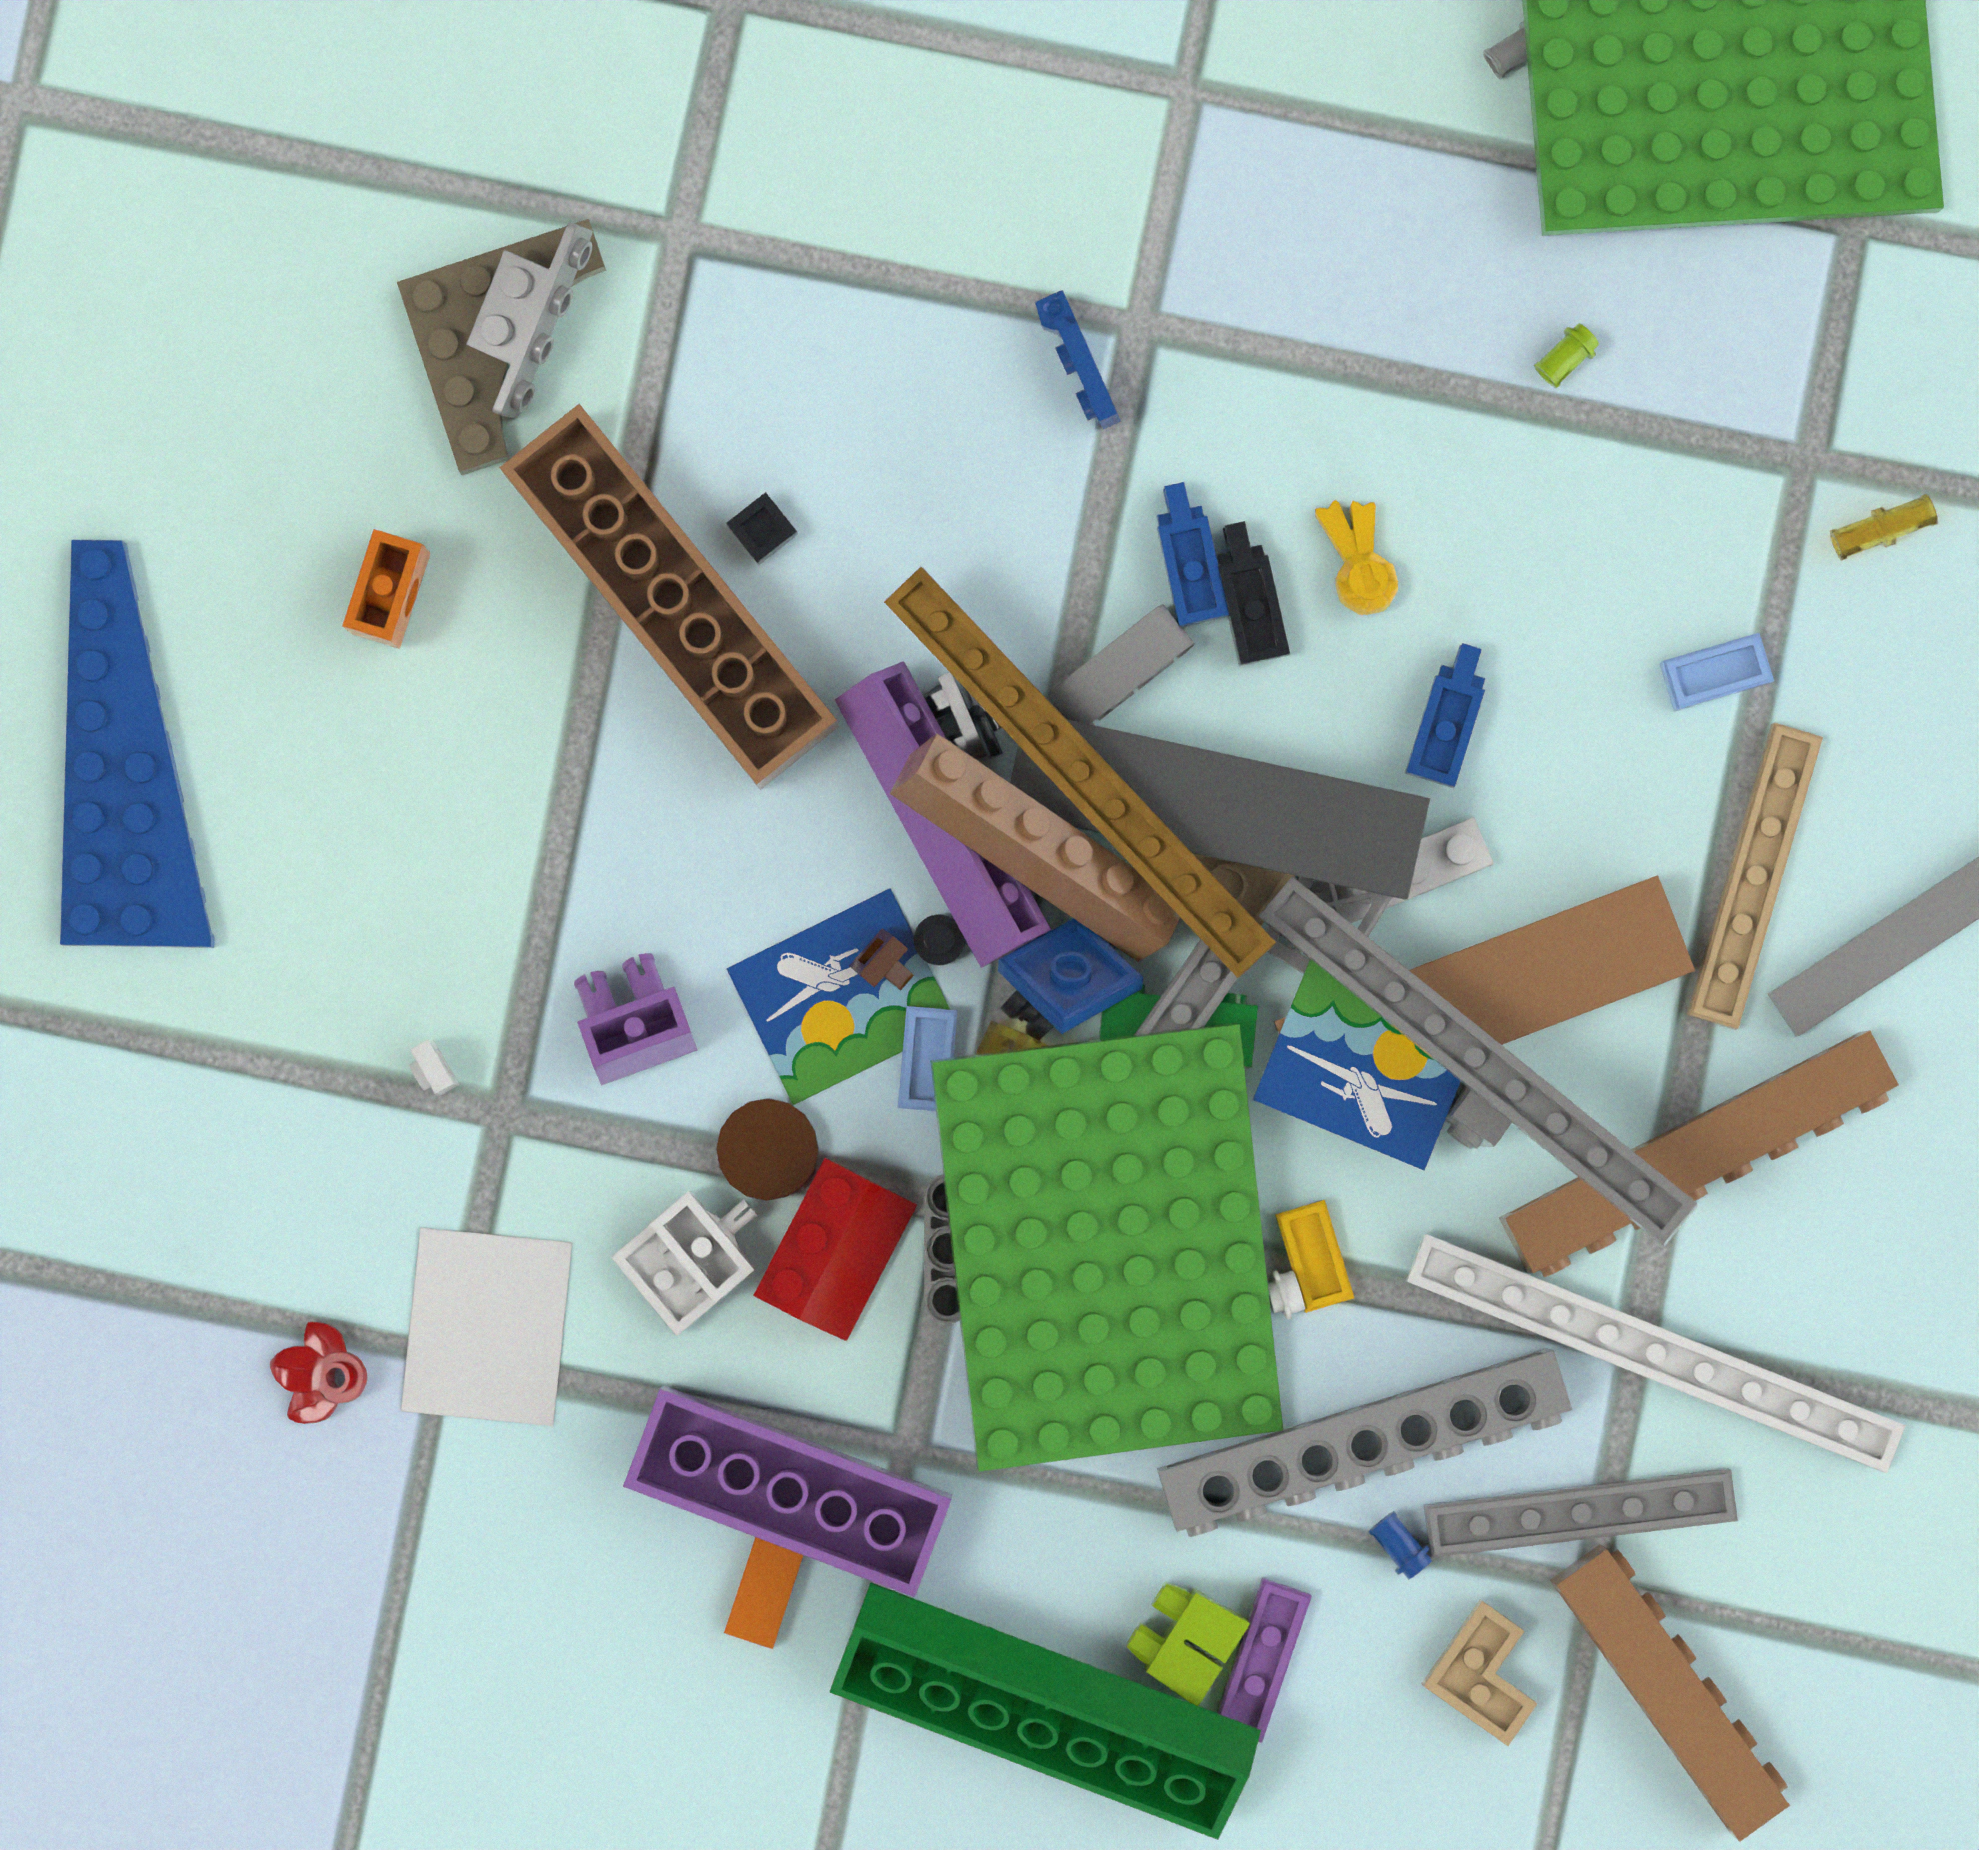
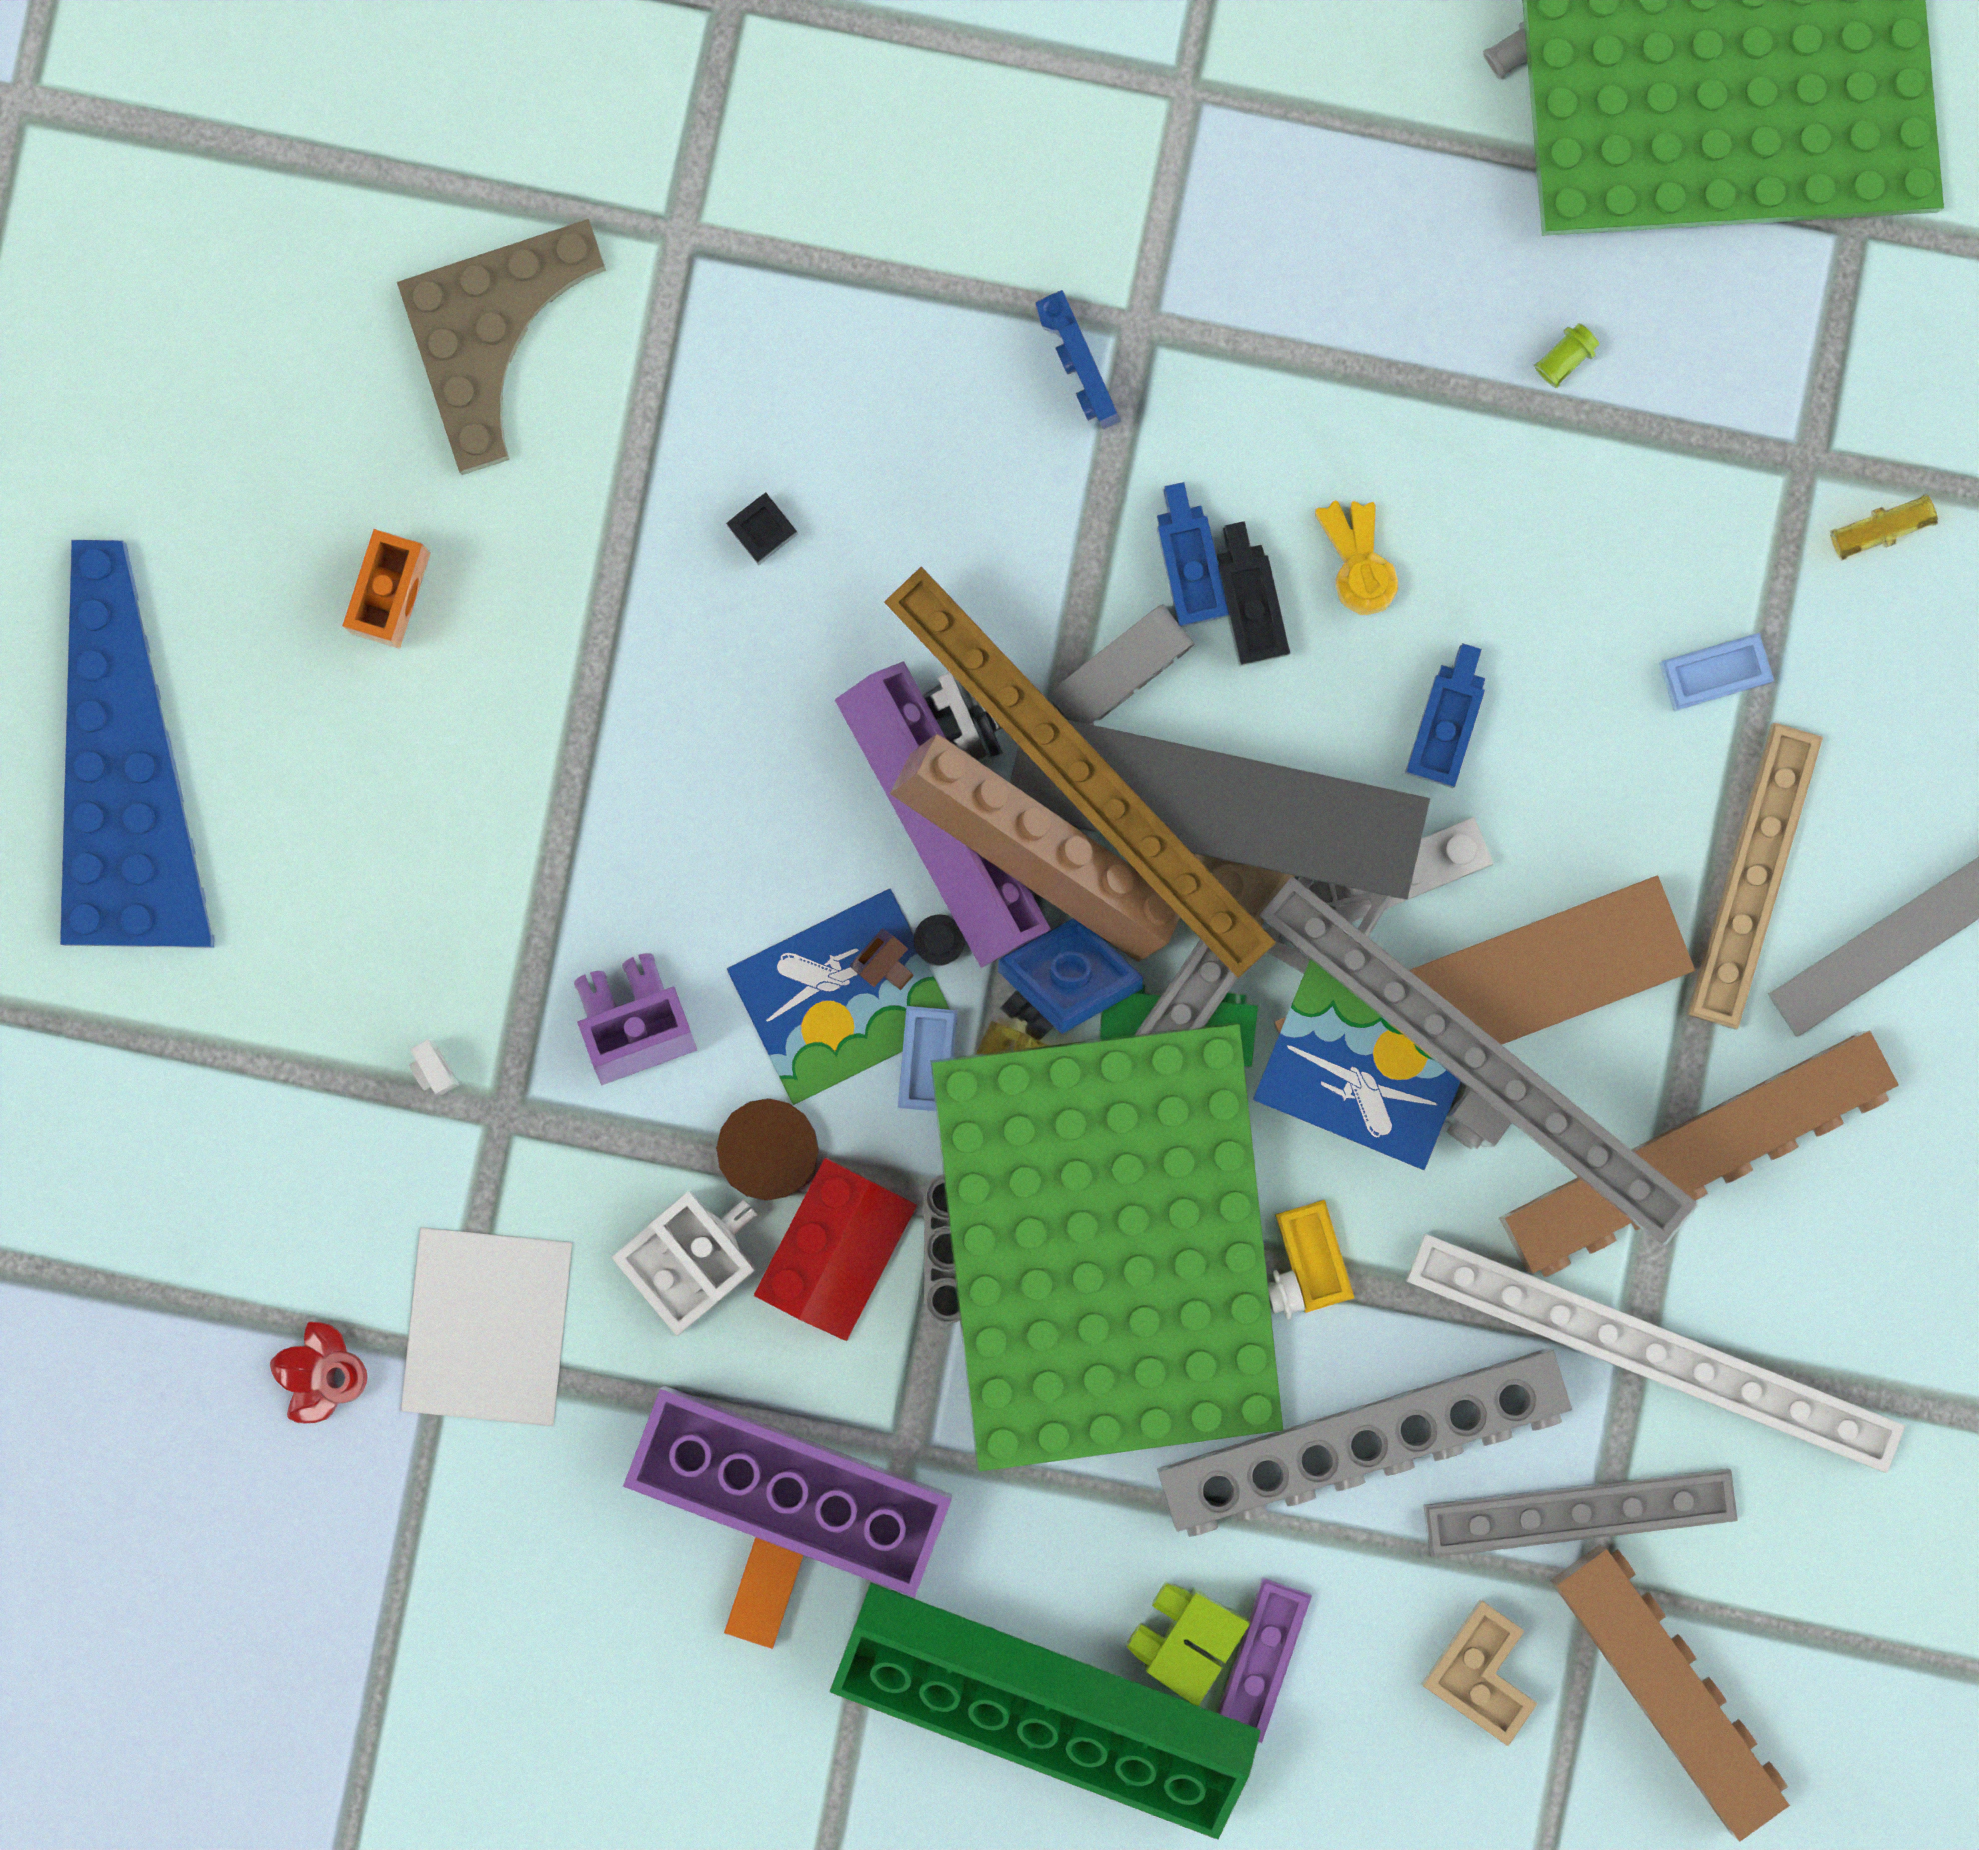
(522, 314): light grey bracket -> none
(669, 596): medium nougat brick -> none
(1401, 1546): blue pin -> none

